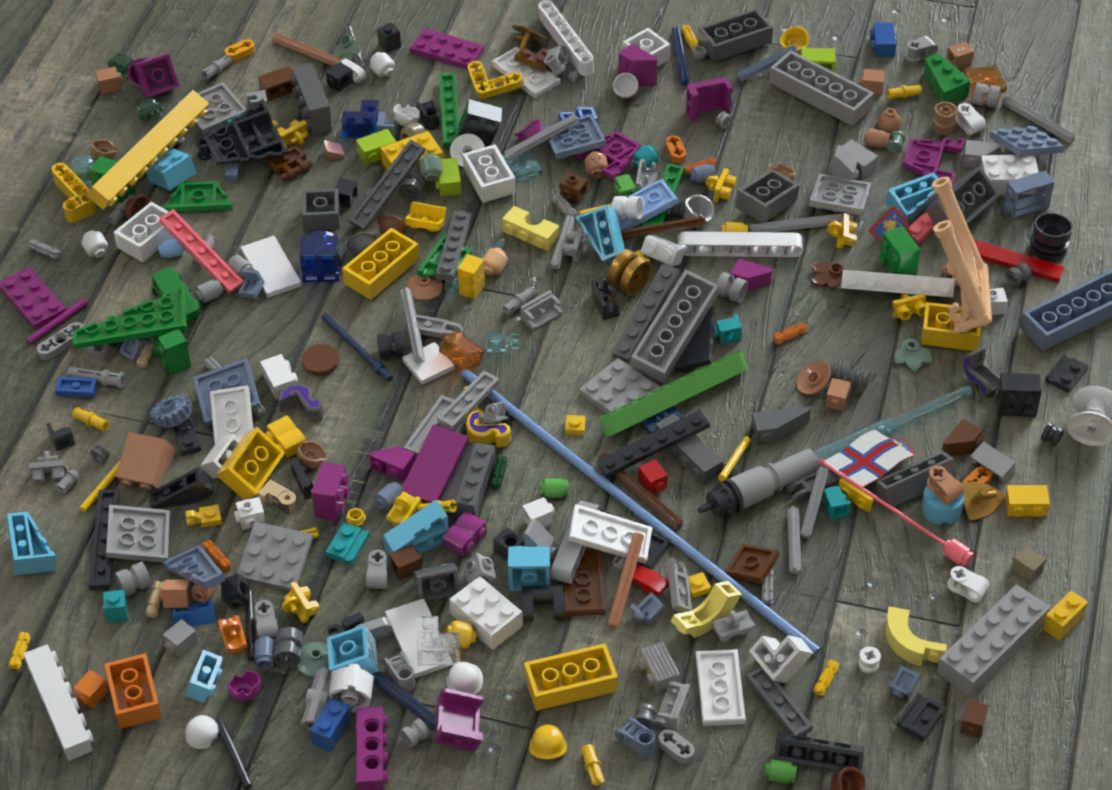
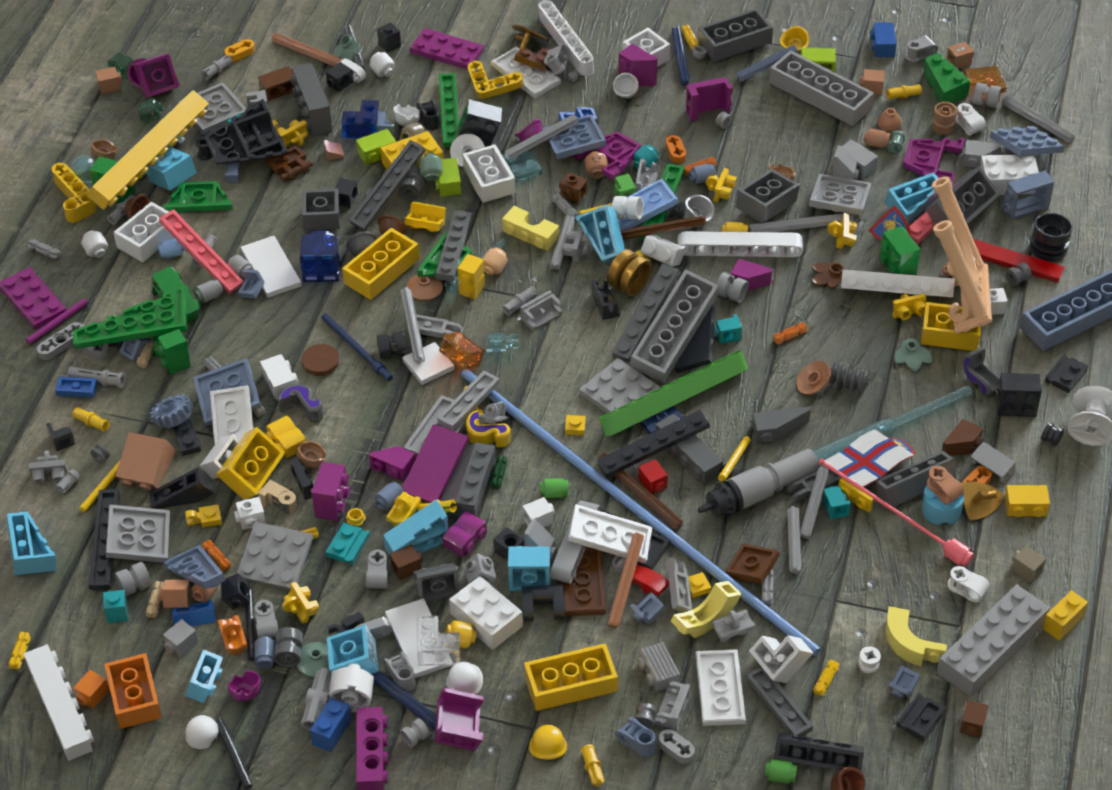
(838, 394): nougat brick -> none

